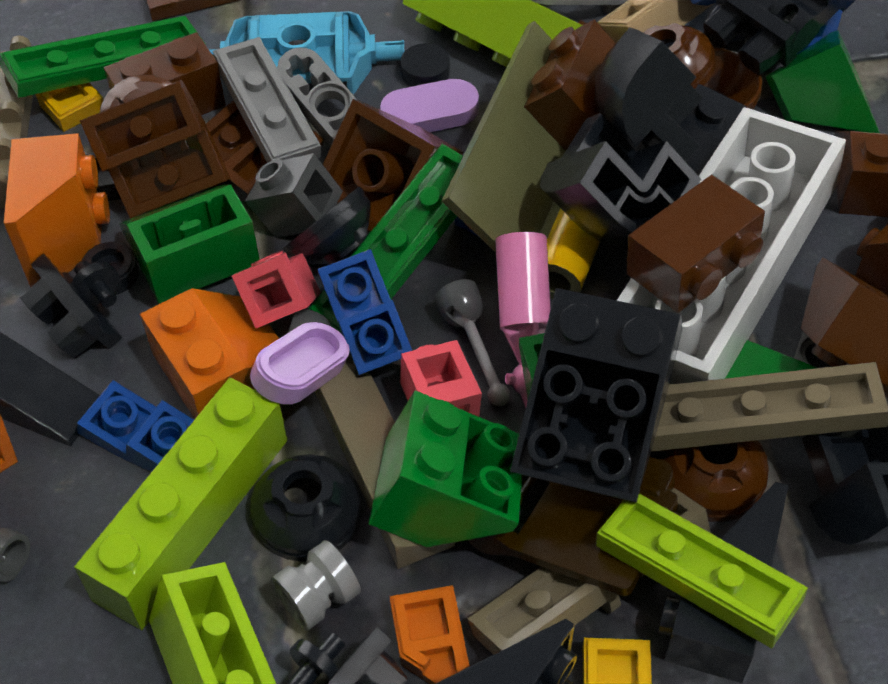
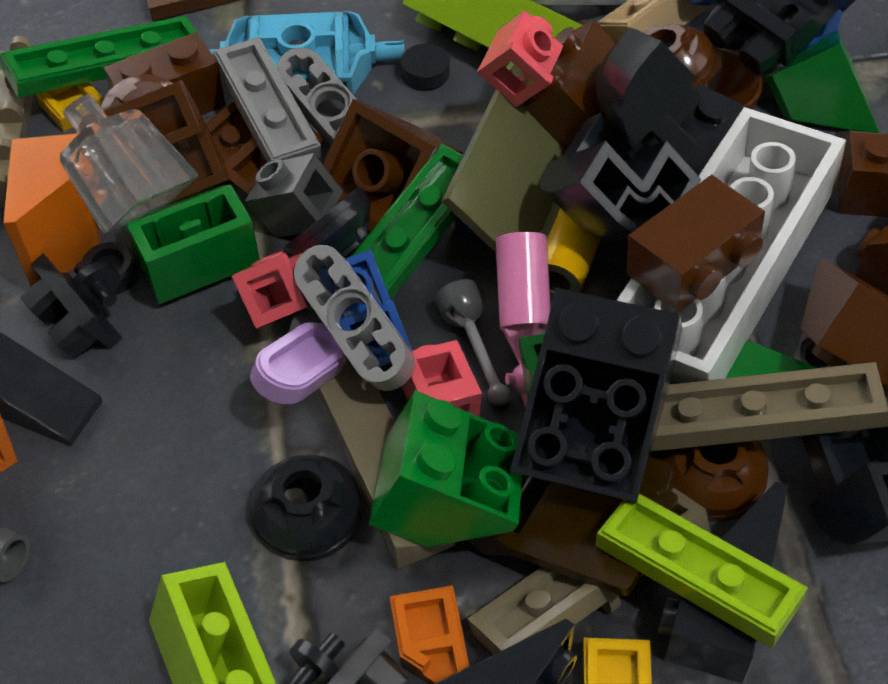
(121, 164): none -> clear torso
(133, 426): blue slope -> none
(183, 501): lime brick -> none
(203, 342): orange slope -> none
(312, 587): light grey wheel -> none
(375, 326): none -> light grey beam
(434, 104): lavender tile -> none
(531, 47): none -> coral brick

